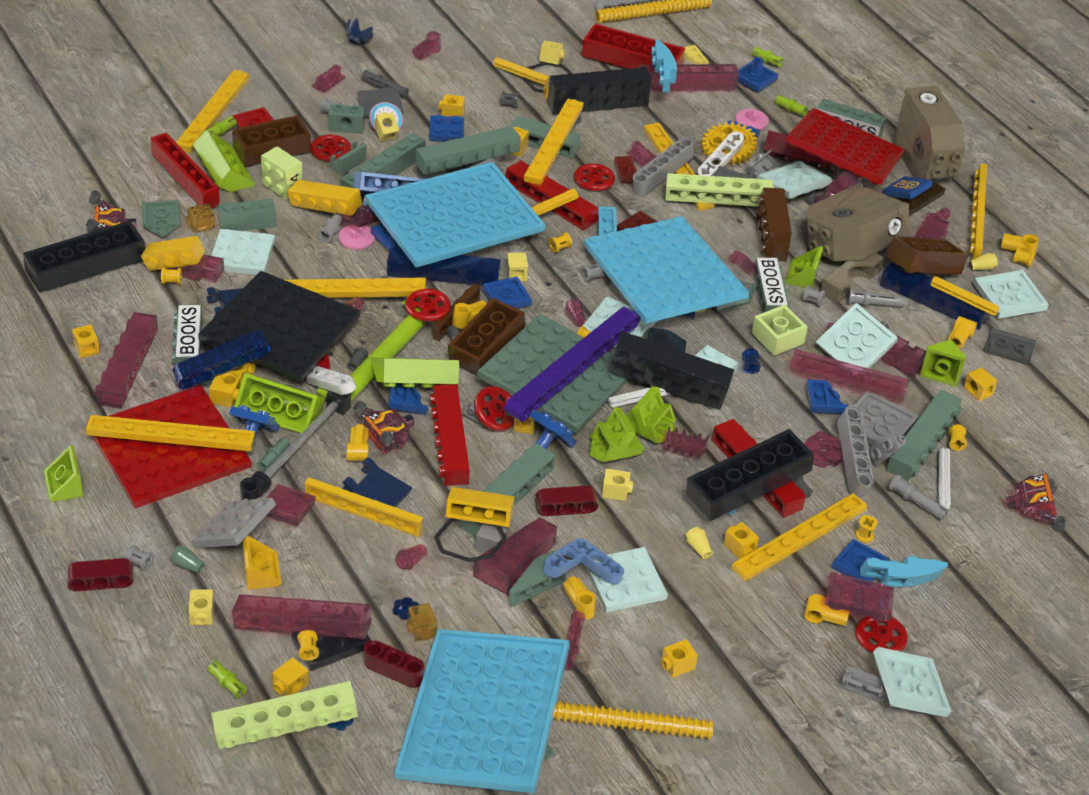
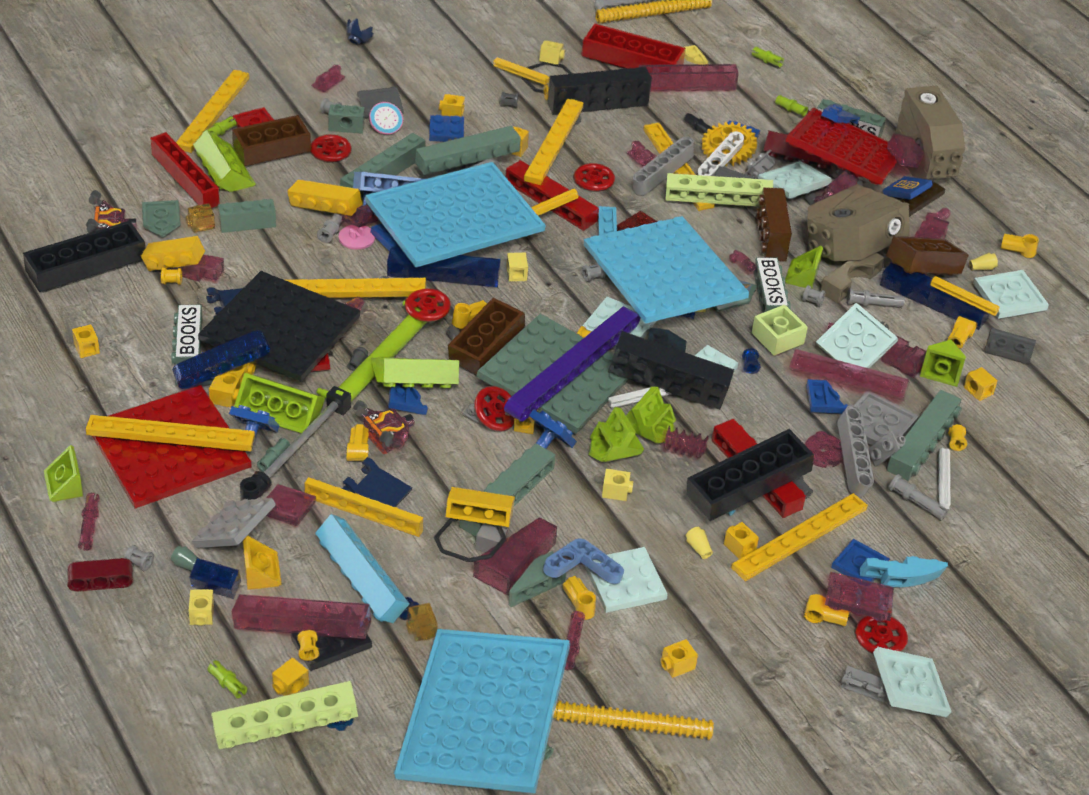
(89, 514): none -> clear pink pin
(126, 360): clear pink brick -> none
(215, 577): none -> clear blue brick
(244, 250): light aqua plate -> none
(280, 171): yellowish green brick -> none
(331, 380): white beam -> none
(349, 160): sand green hinge -> none
(361, 569): none -> medium azure brick
(369, 77): dark grey pin -> none
(386, 133): light yellow brick -> none
(393, 664): dark red beam -> none
(410, 556): clear pink cone -> none
(430, 45): clear pink piece -> none
(450, 436): red brick -> none
(469, 297): reddish brown plate -> none
(508, 291): blue plate -> none
(539, 131): sand green brick -> none
(558, 243): yellow bush -> none
(566, 500): dark red beam -> none
(575, 310): clear pink cone -> none
(625, 168): clear red plate -> none
(664, 65): medium azure slope -> none
(698, 124): none -> black axle
(752, 118): bright pink piece -> none
(756, 75): blue plate -> none
(836, 113): none -> blue wing
(866, 529): yellow bush -> none
(905, 150): none -> clear pink brick
(978, 213): yellow plate -> none
(1024, 257): yellow bush -> none
(1037, 500): clear pink torso -> none

